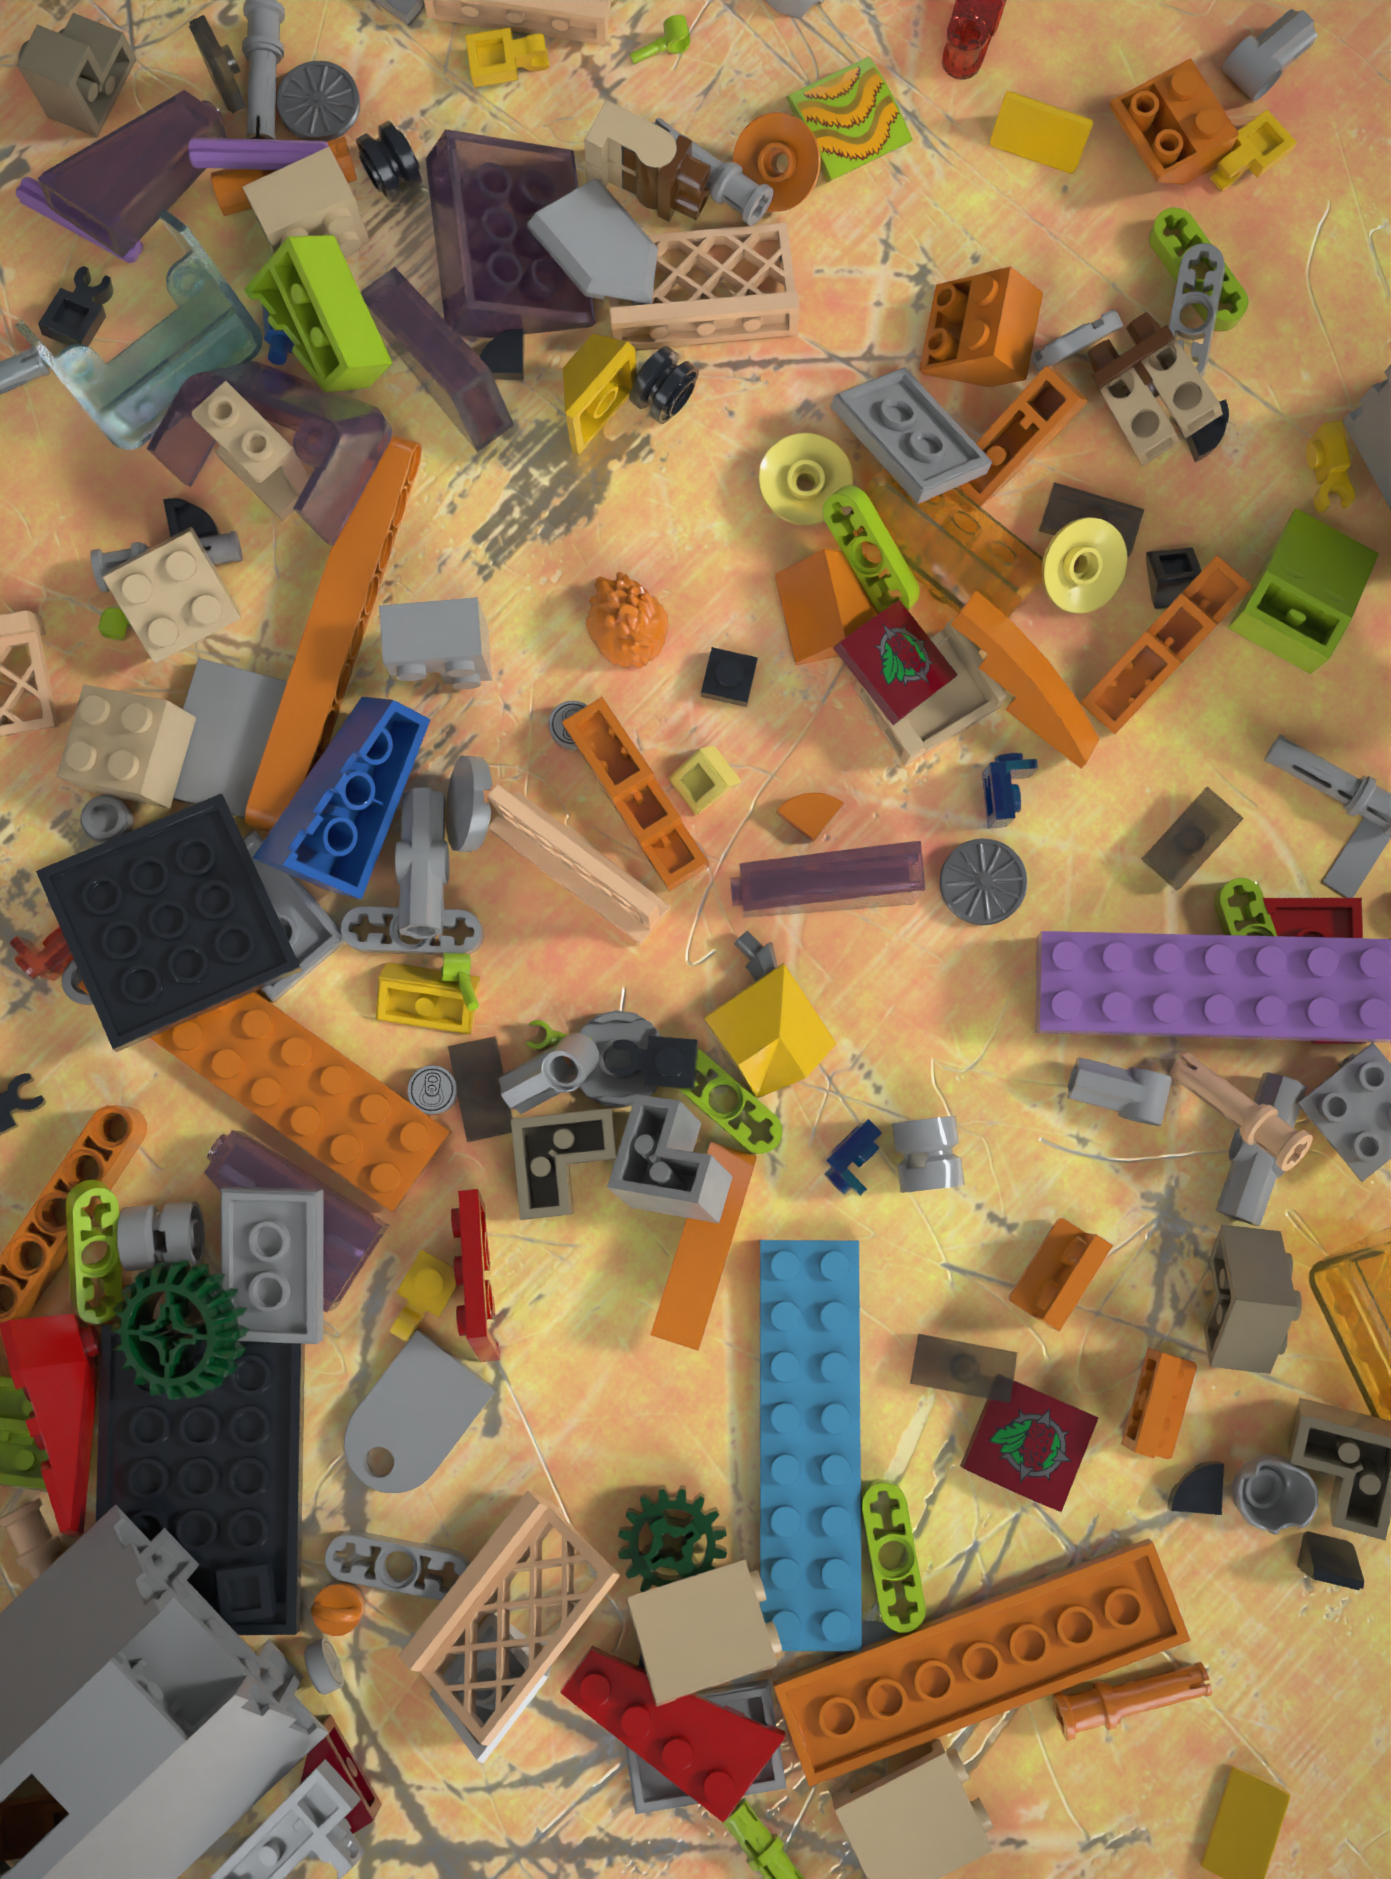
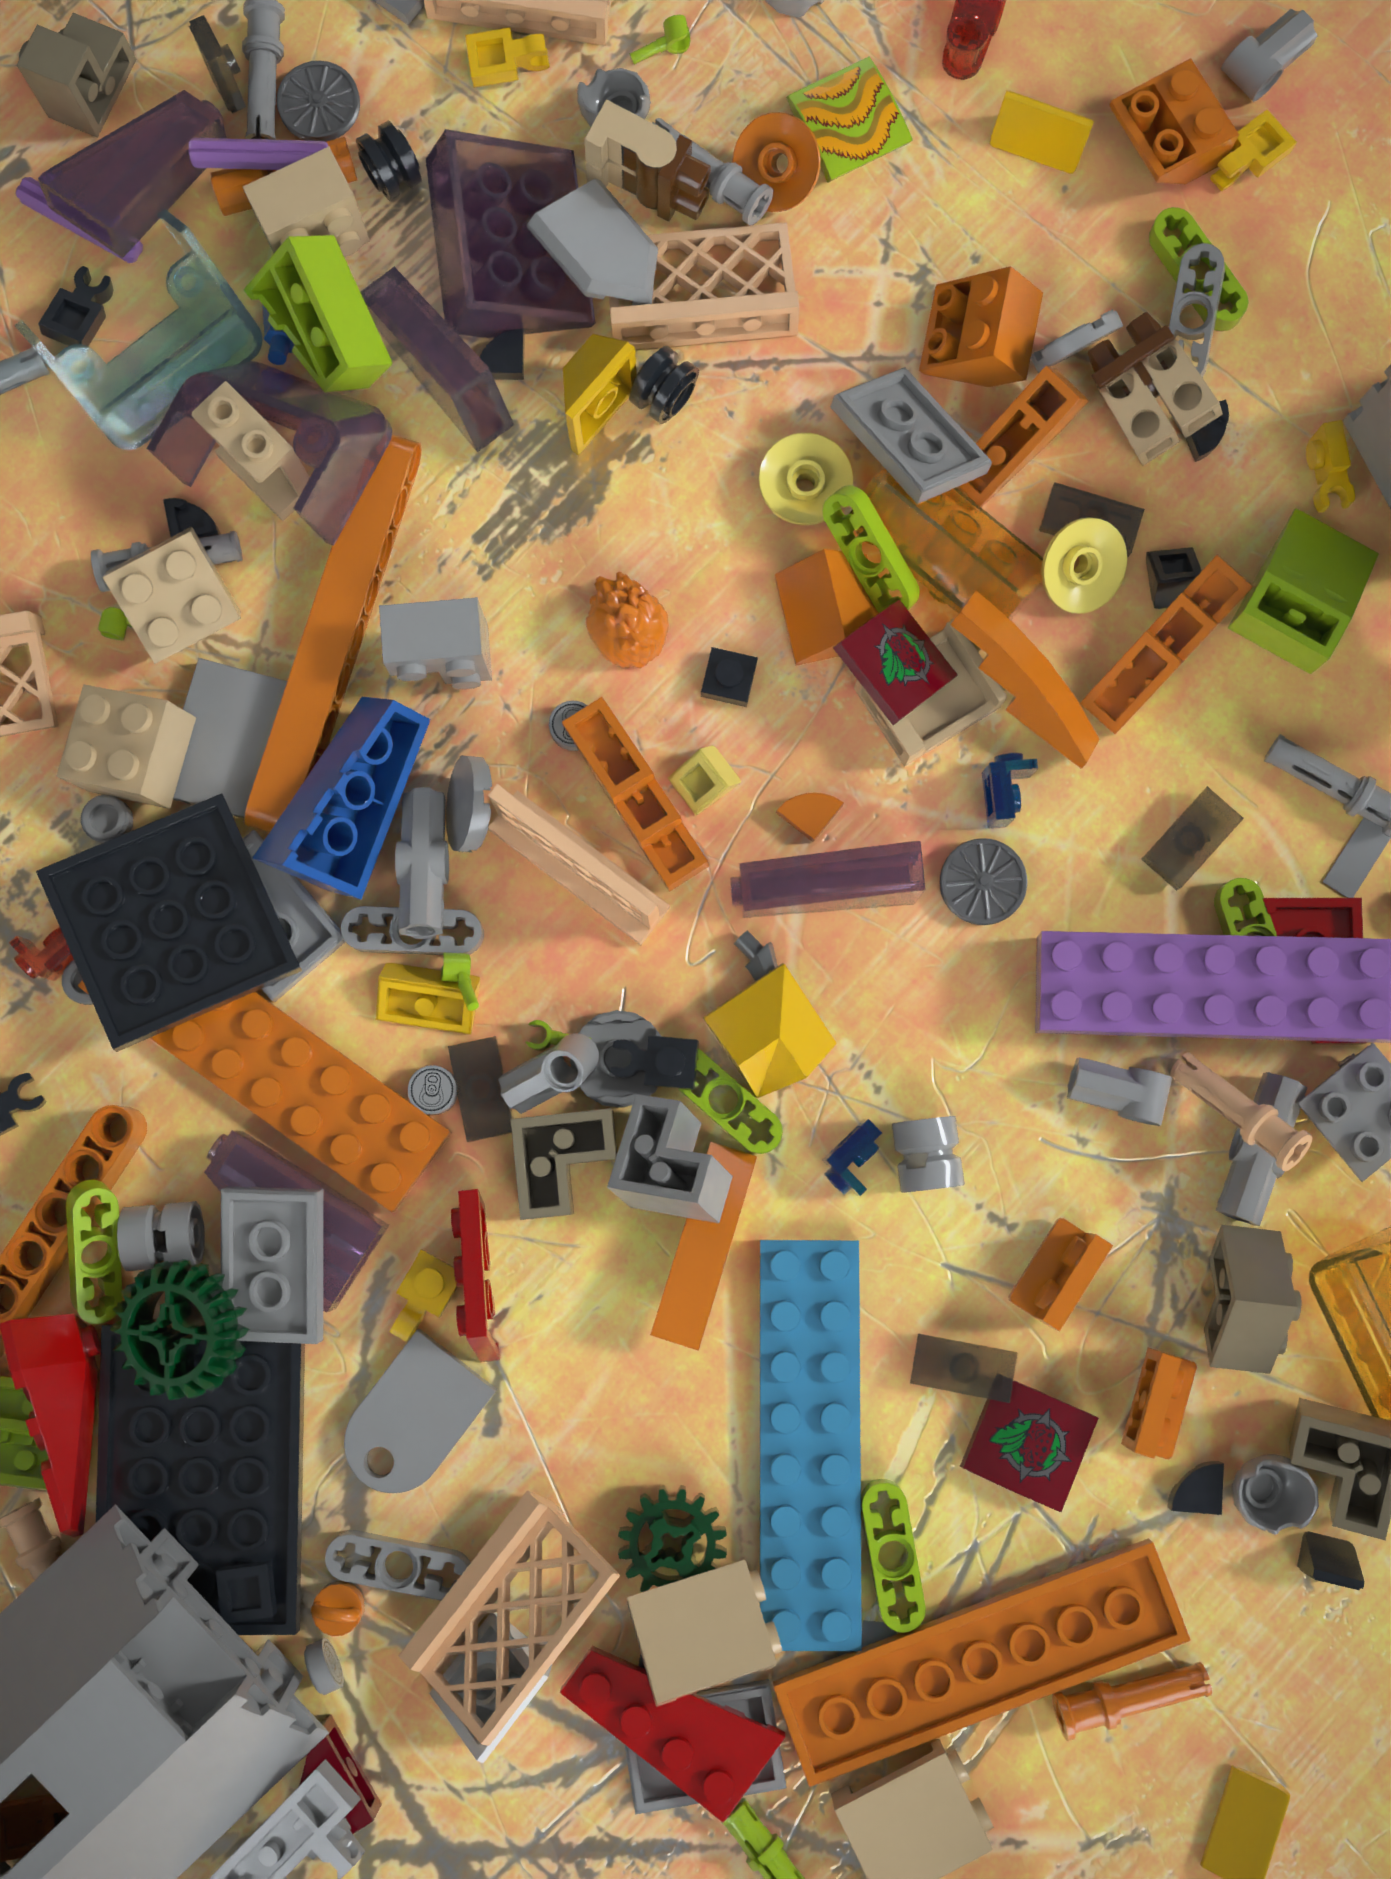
(618, 86): none -> light grey hair

